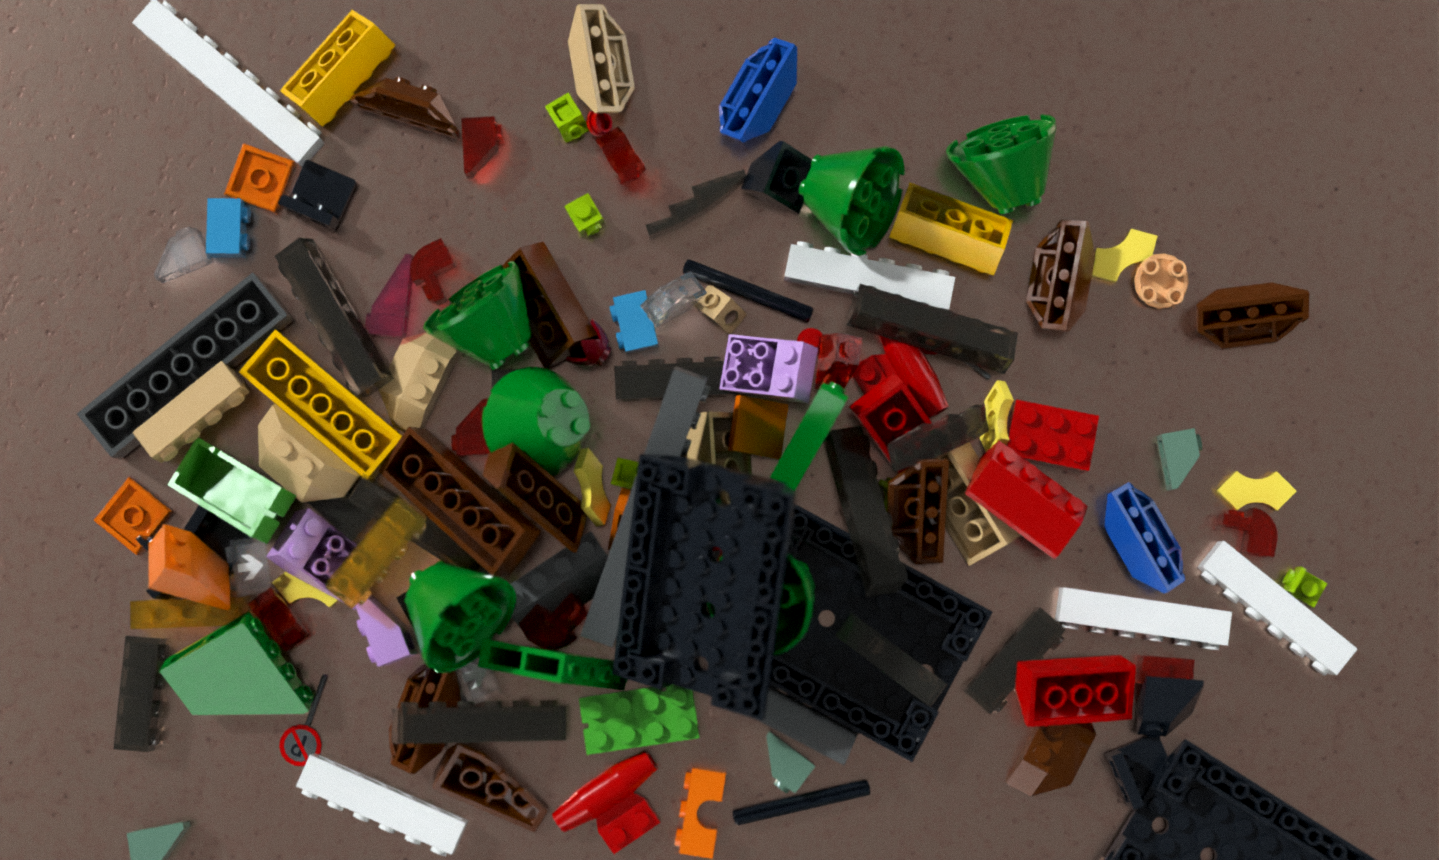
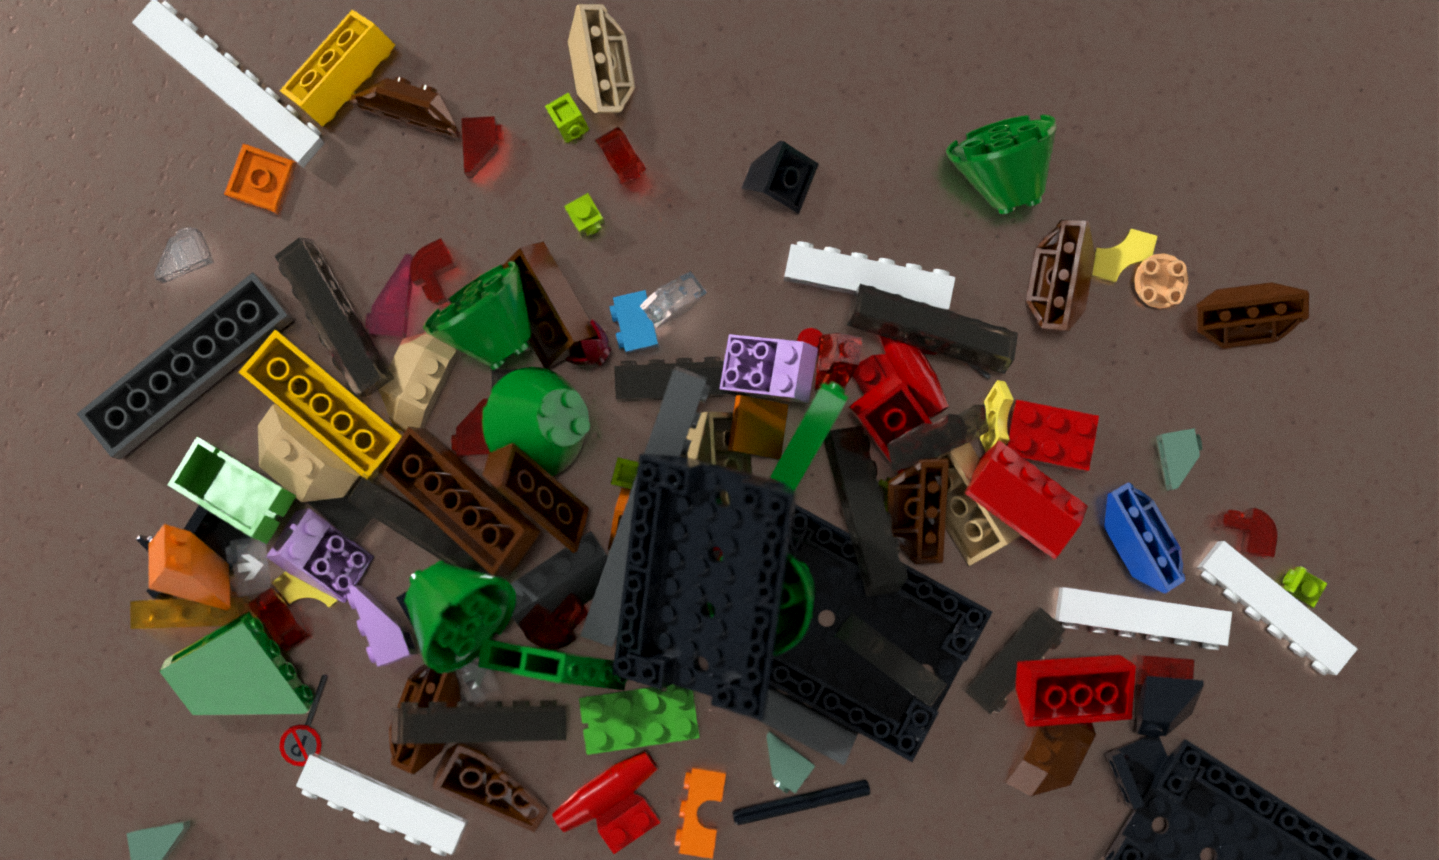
(133, 513): orange tile -> none
(140, 694): clear smoke brick -> none
(191, 412): tan slope -> none
(227, 228): dark azure brick -> none
(319, 195): black bracket -> none
(376, 551): clear yellow brick -> none
(589, 475): light yellow tile -> none
(598, 123): red plate -> none
(705, 198): clear smoke slope -> none
(717, 306): tan bracket -> none
(748, 290): black axle -> none
(759, 91): blue wedge -> none
(855, 194): green cone -> none
(951, 229): yellow slope -> none
(1269, 491): light yellow tile -> none

